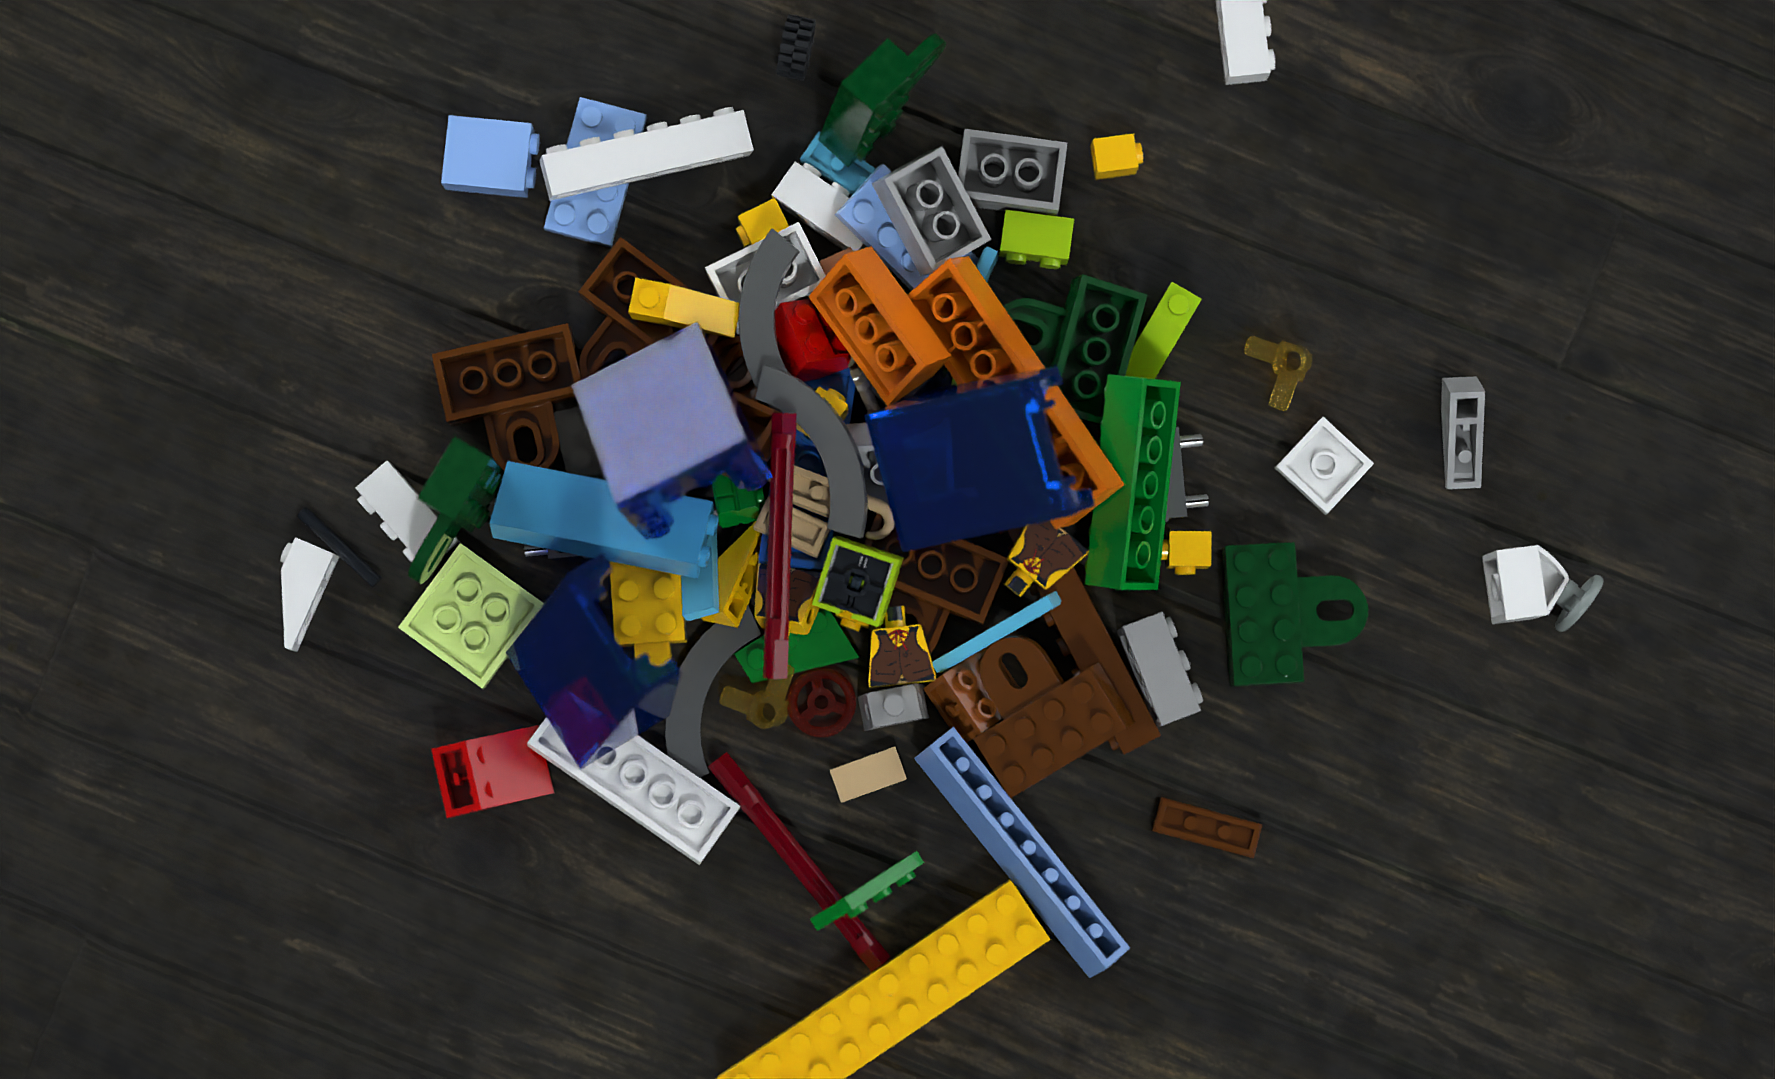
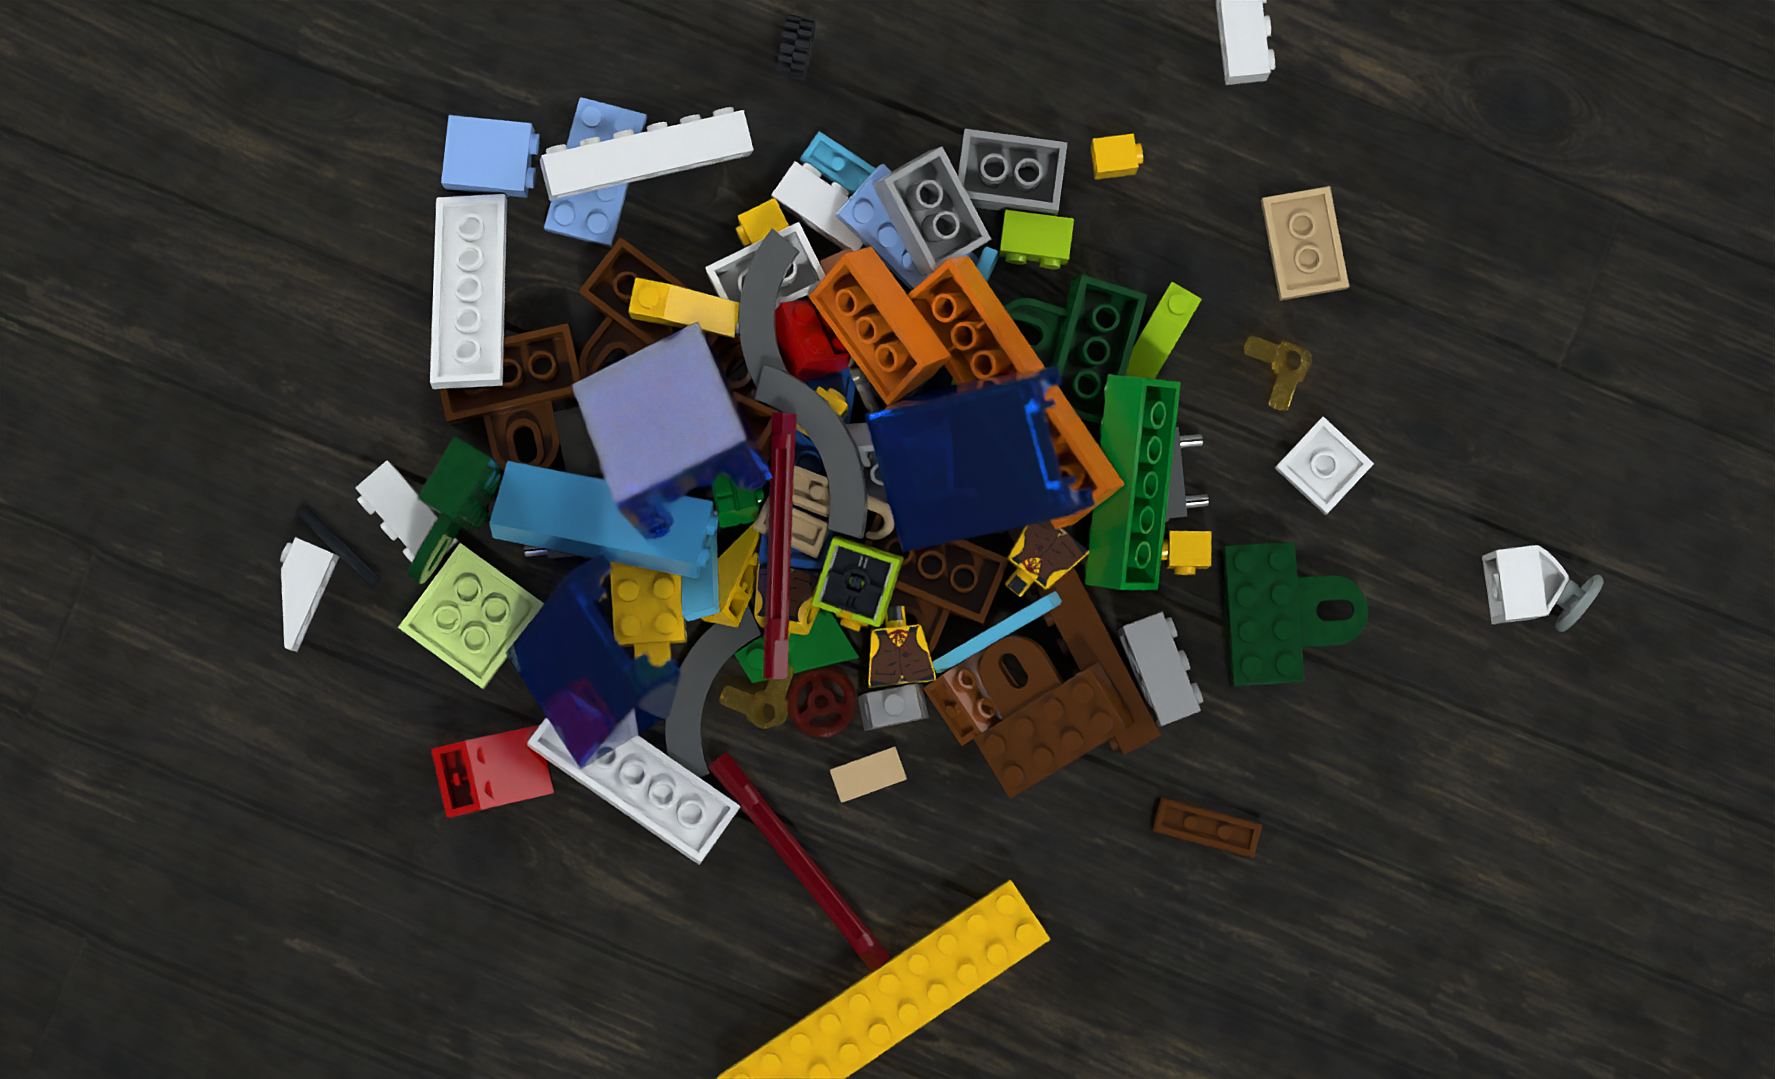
(468, 291): none -> white plate
(873, 98): dark green brick -> none
(876, 888): green wing -> none
(1022, 853): medium blue brick -> none
(1304, 243): none -> tan plate
(1462, 431): light grey slope -> none

